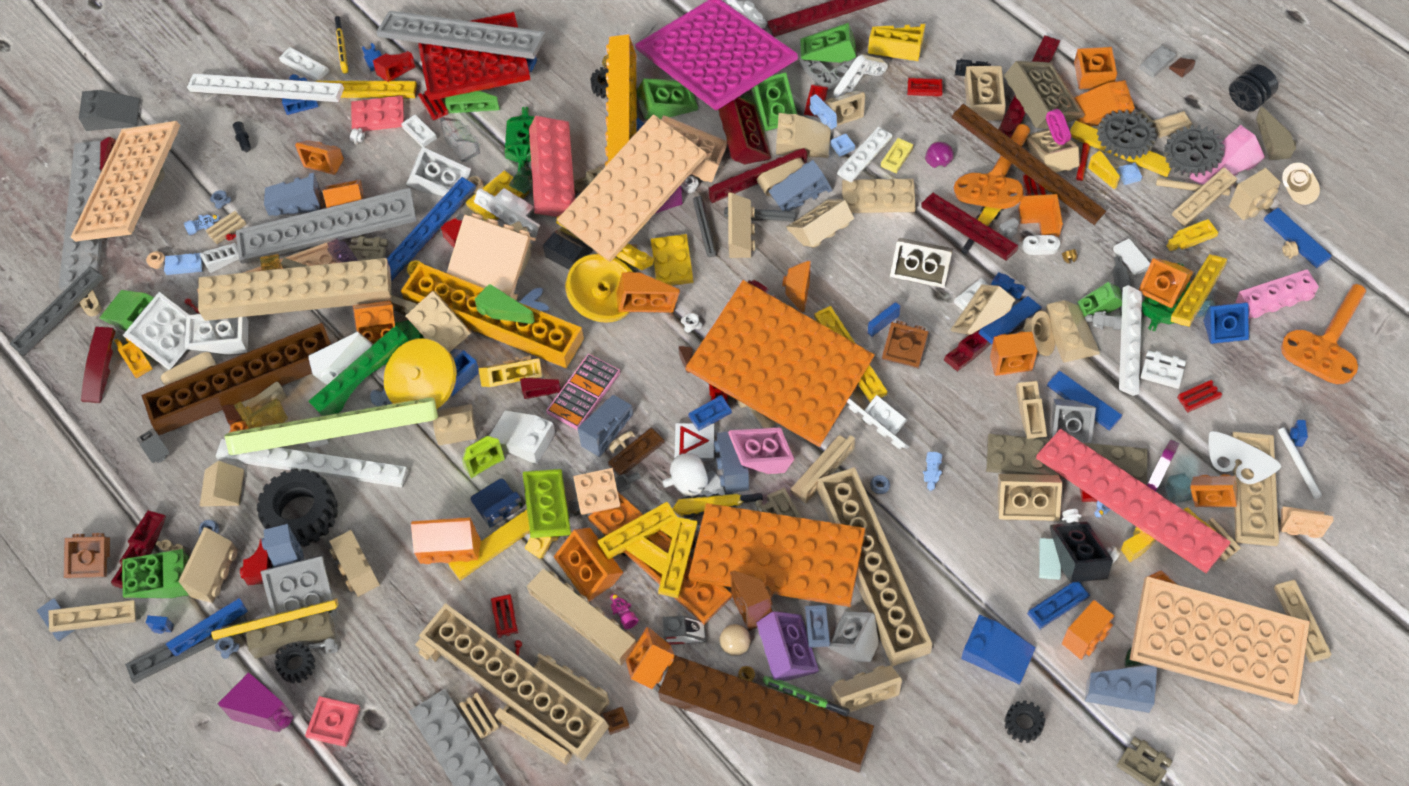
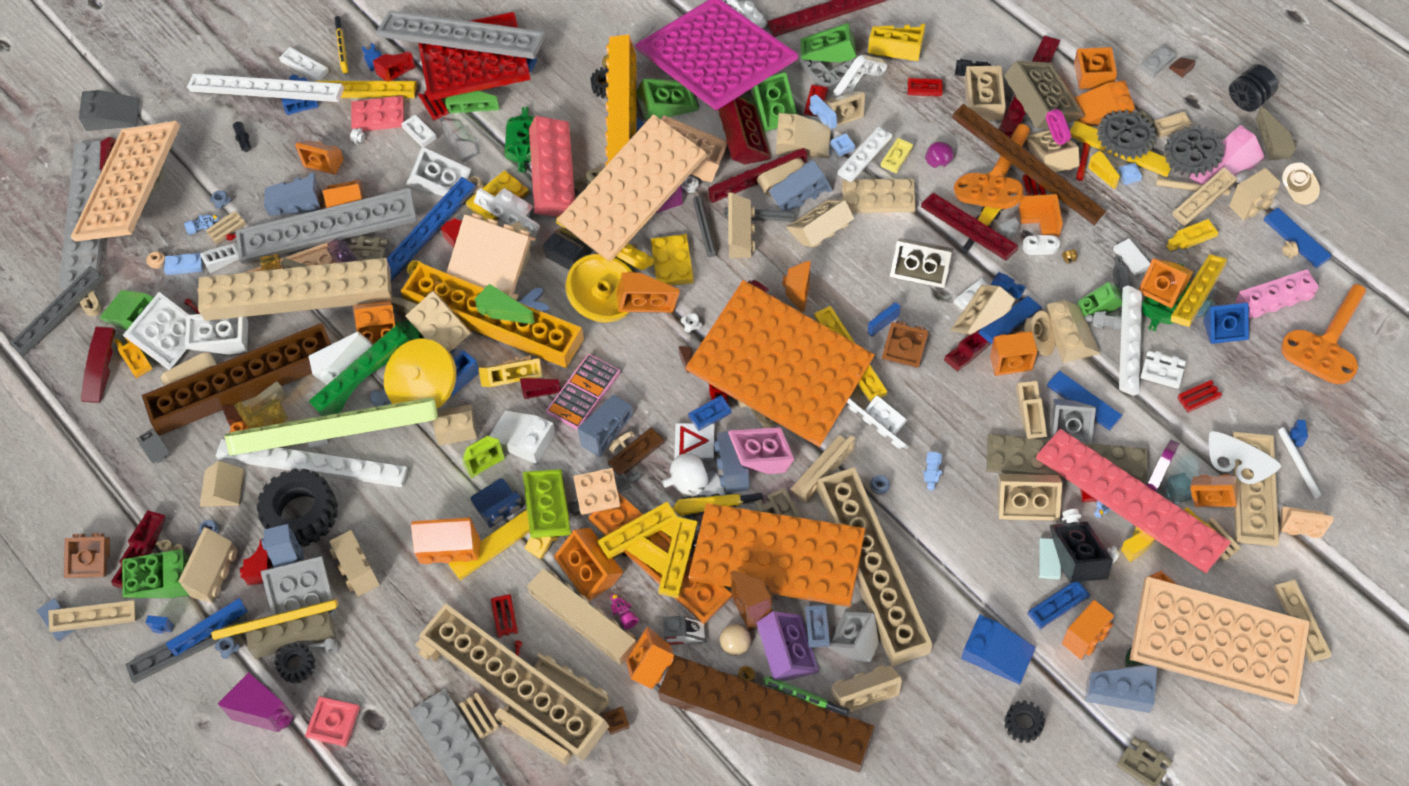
(522, 180): clear green slope -> none

